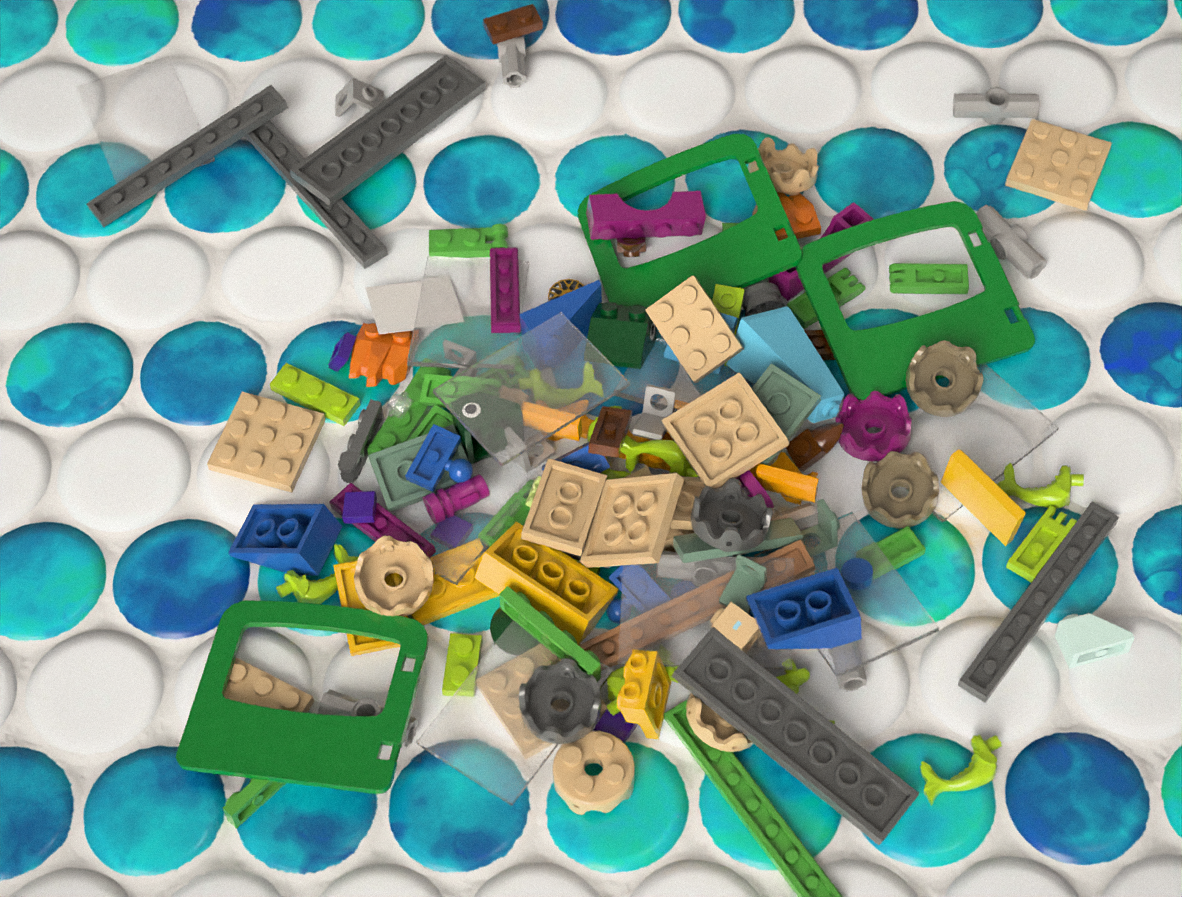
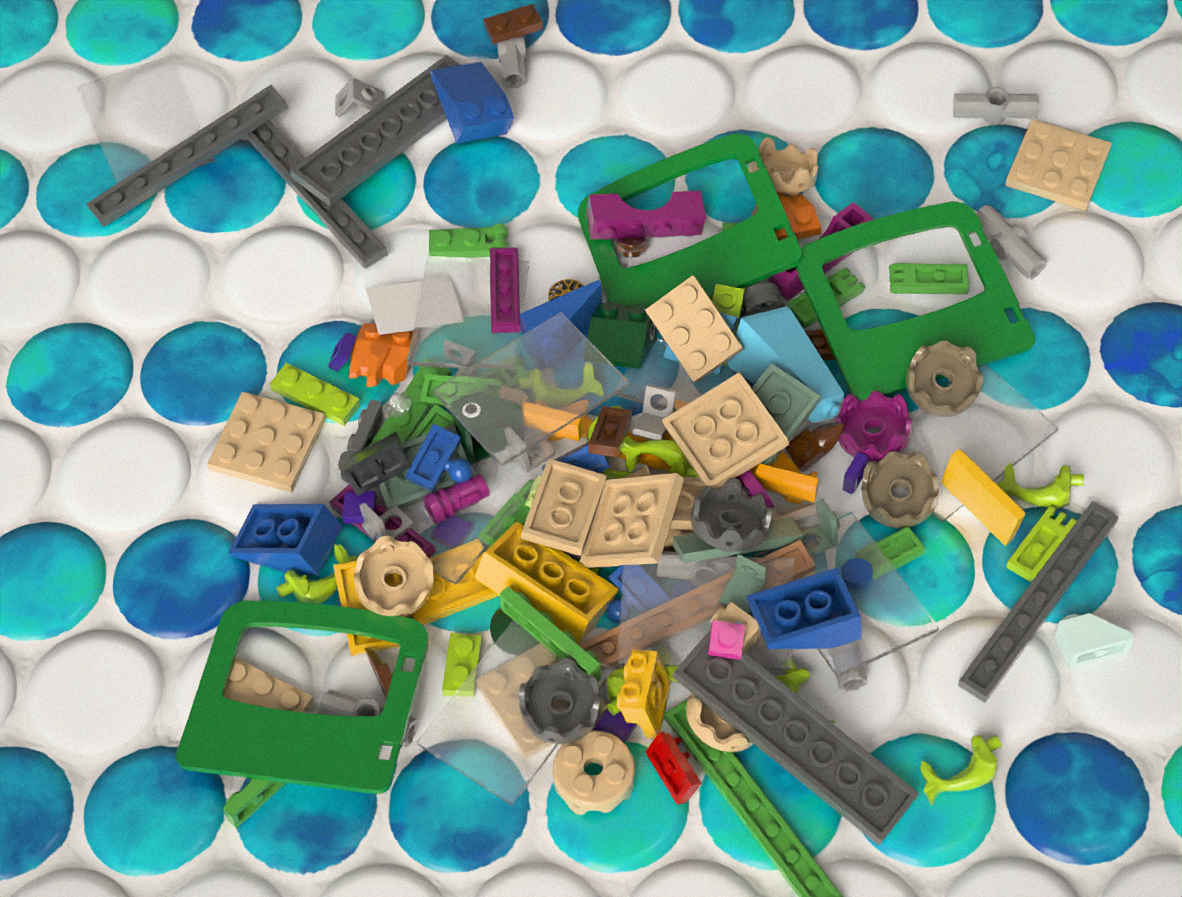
(375, 525): none -> light grey bracket
(376, 464): none -> black hinge
(380, 670): none -> reddish brown plate
(472, 102): none -> blue slope
(673, 767): none -> red plate
(726, 639): none -> plate
(854, 473): none -> dark purple tile

